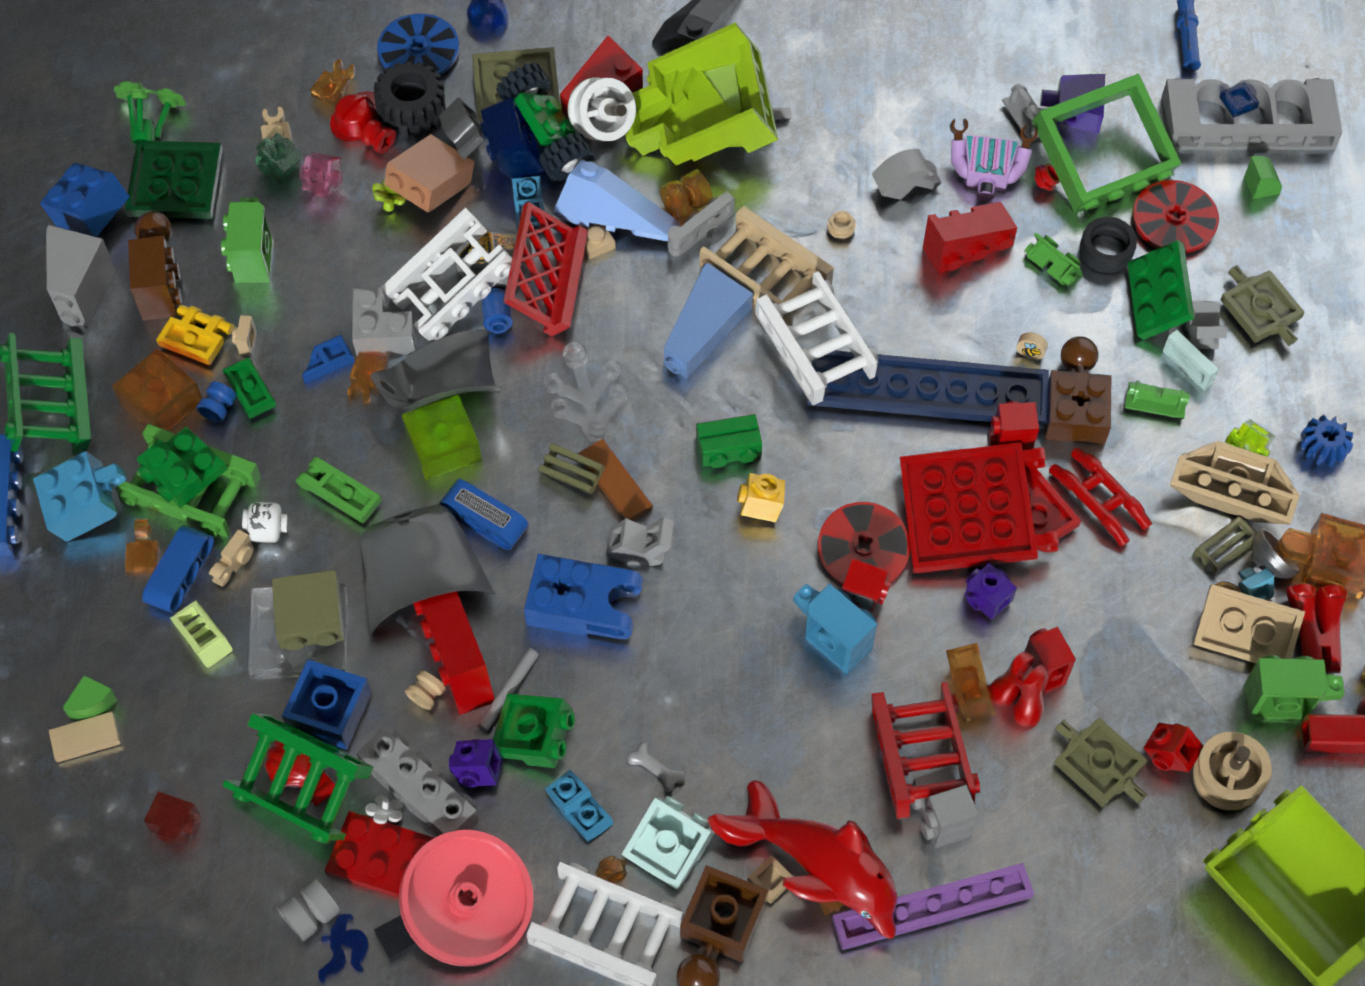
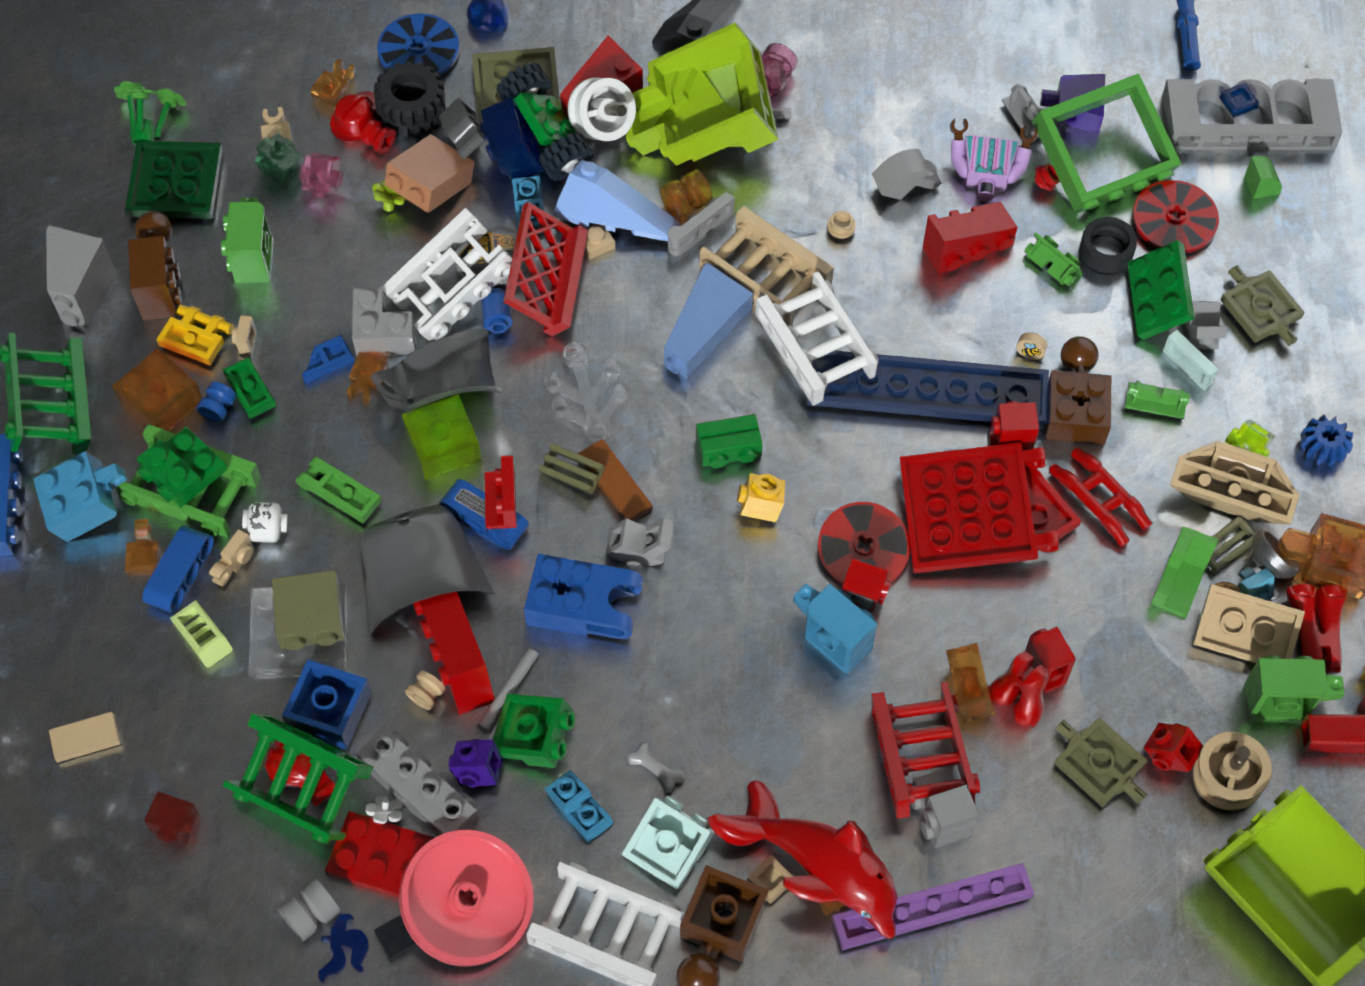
(84, 199): blue brick -> none
(89, 700): bright green brick -> none
(501, 496): none -> red bracket
(612, 869): clear orange plate -> none
(778, 66): none -> clear pink wheel
(989, 590): dark purple brick -> none
(1184, 571): none -> bright green panel

